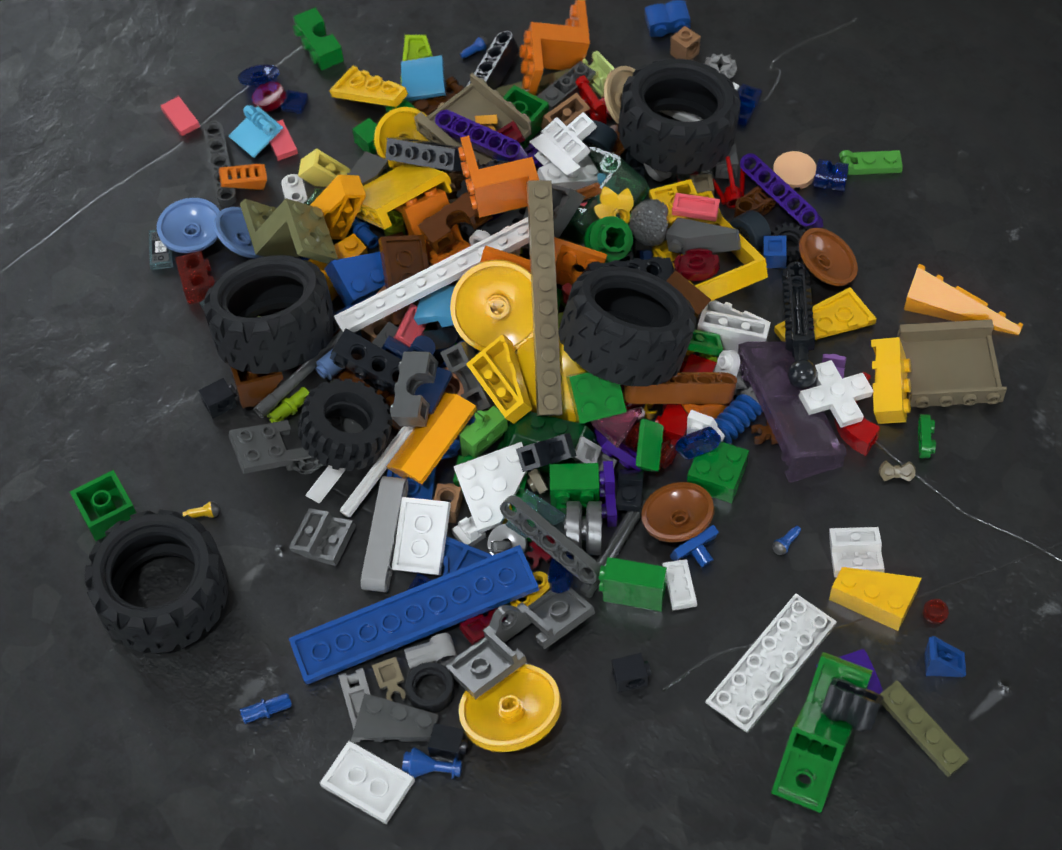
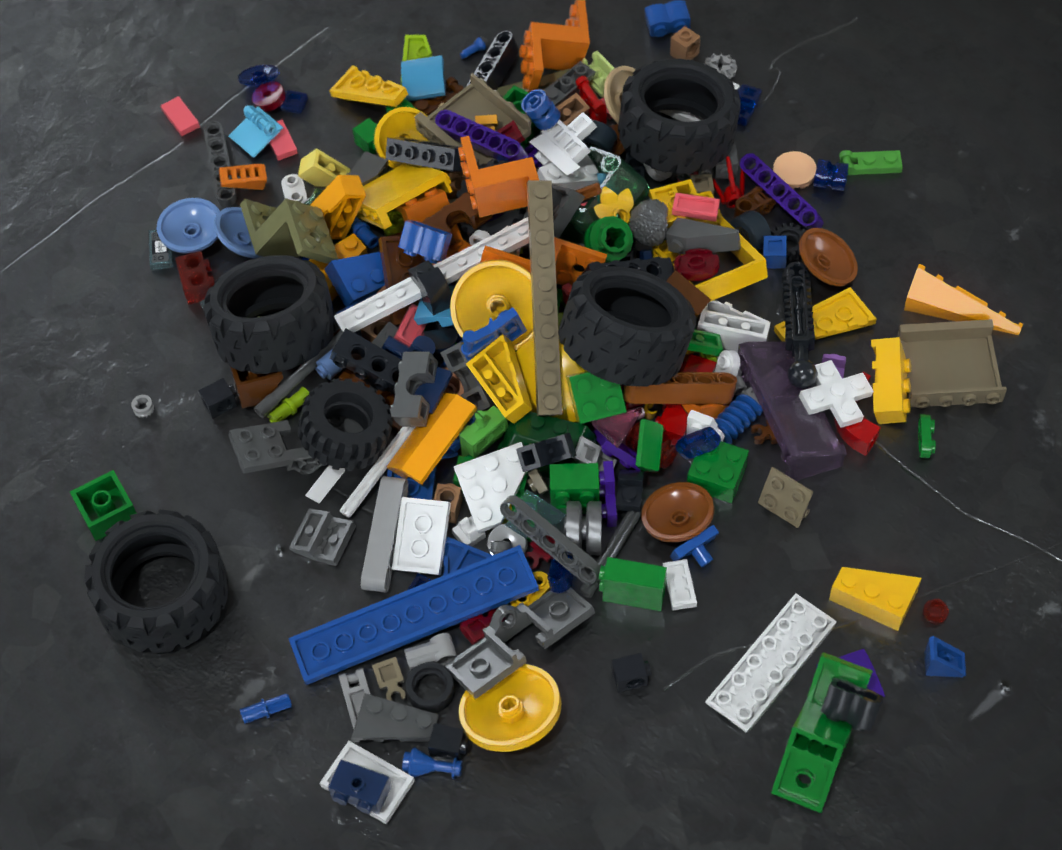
(142, 412): none -> light grey bush
(209, 510): yellow piece -> none
(311, 28): green arch -> none
(359, 787): none -> dark blue brick
(424, 240): none -> blue brick
(433, 287): none -> black brick
(507, 323): none -> blue plate
(540, 109): none -> blue wheel
(781, 545): blue piece -> none
(785, 497): none -> dark tan hinge
(856, 549): white slope -> none
(888, 471): dark tan piece -> none
(923, 729): olive plate -> none

